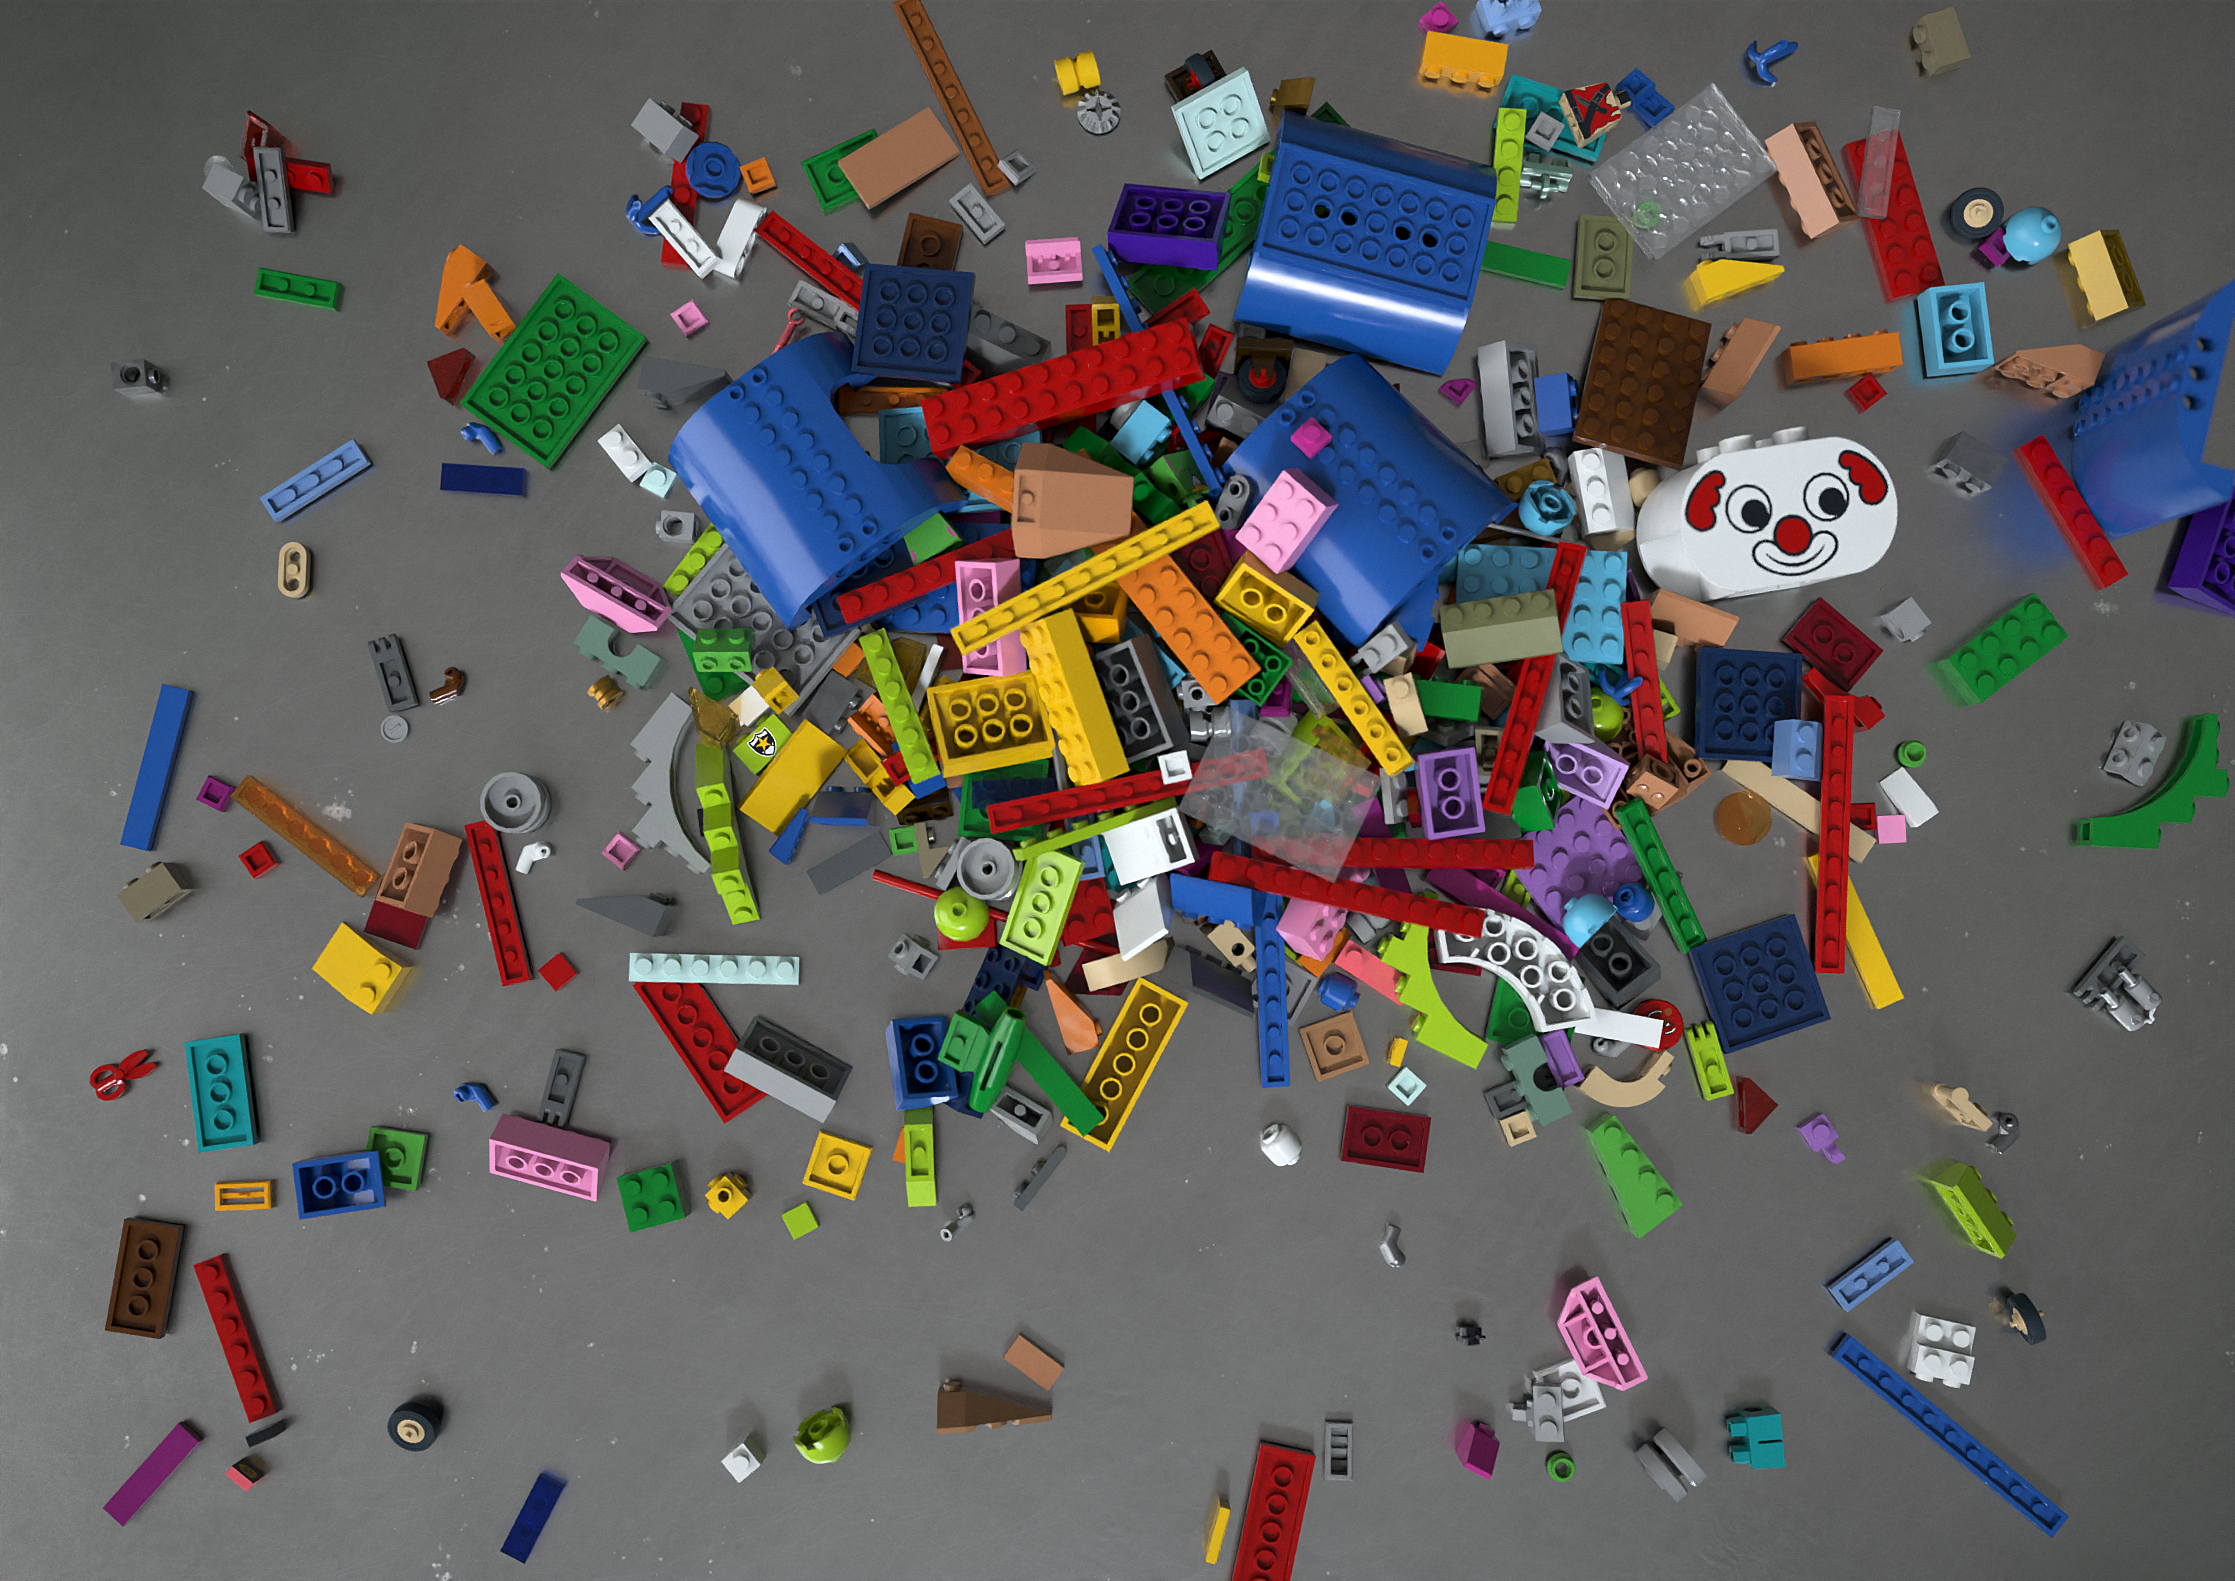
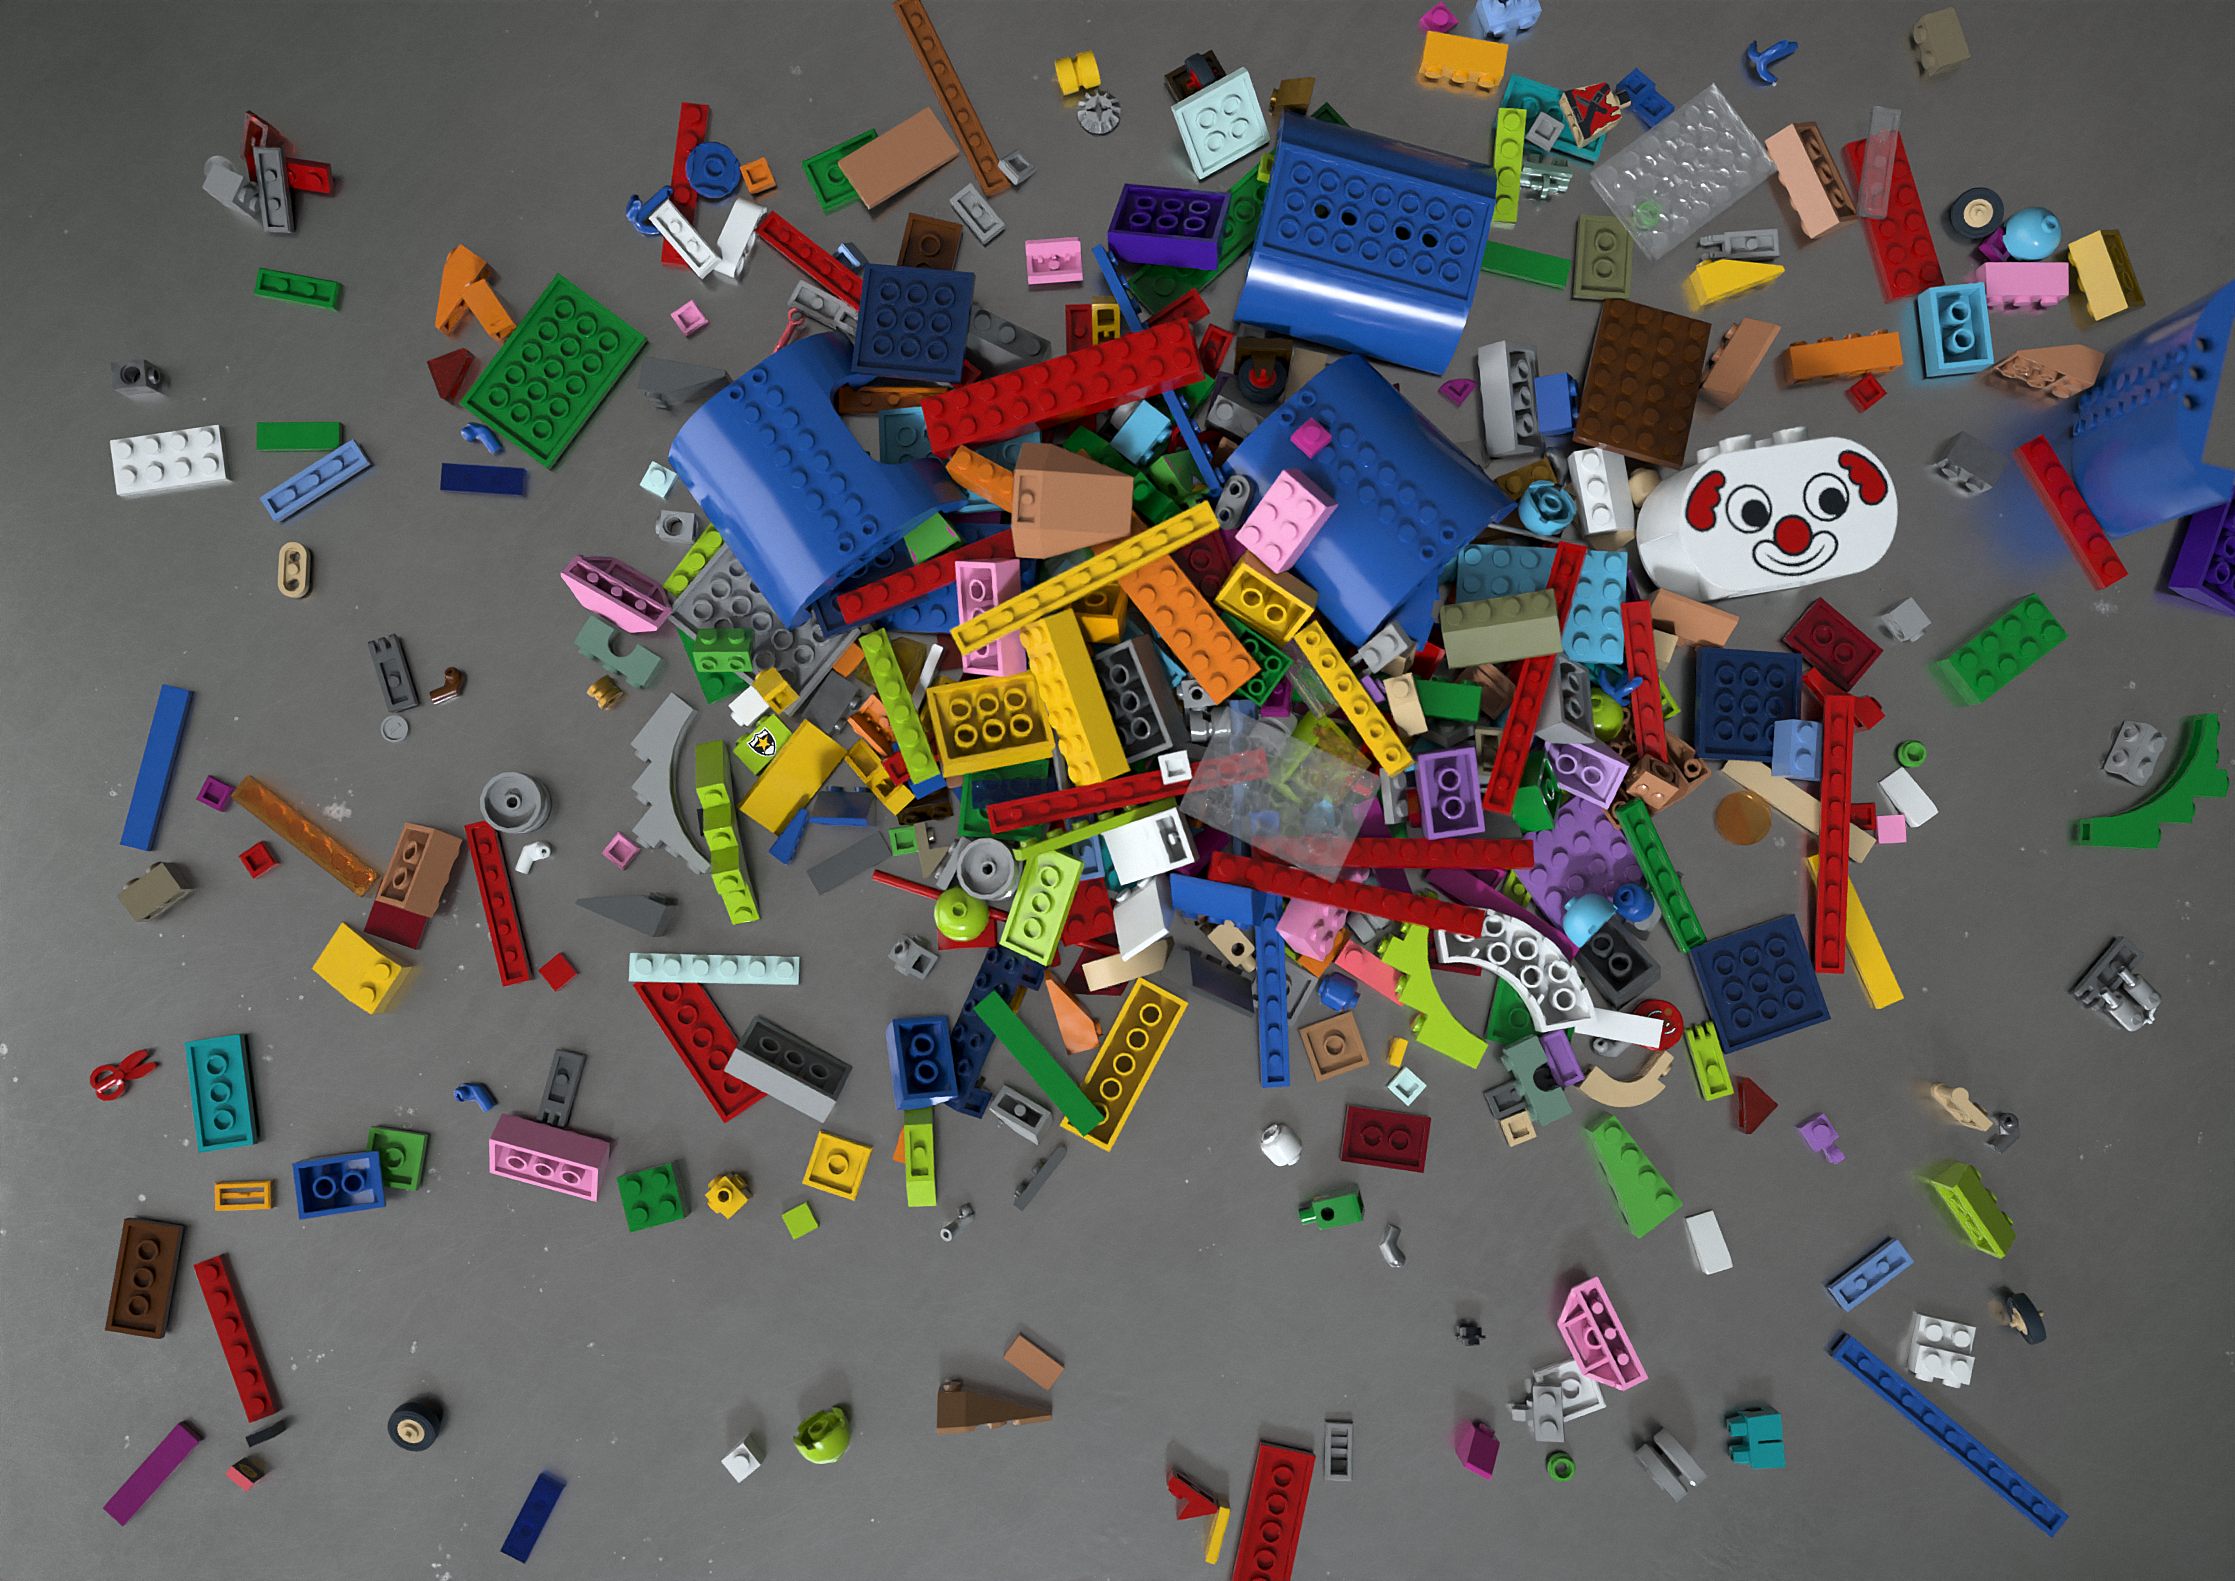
(169, 460): none -> white plate
(299, 436): none -> green tile
(625, 453): white plate -> none
(665, 130): light grey brick -> none
(713, 722): clear yellow slope -> none
(986, 1053): green plate -> none
(1196, 1501): none -> red slope
(1213, 835): light aqua plate -> none
(1345, 1202): none -> green torso
(1709, 1242): none -> white slope
(2024, 282): none -> bright pink brick

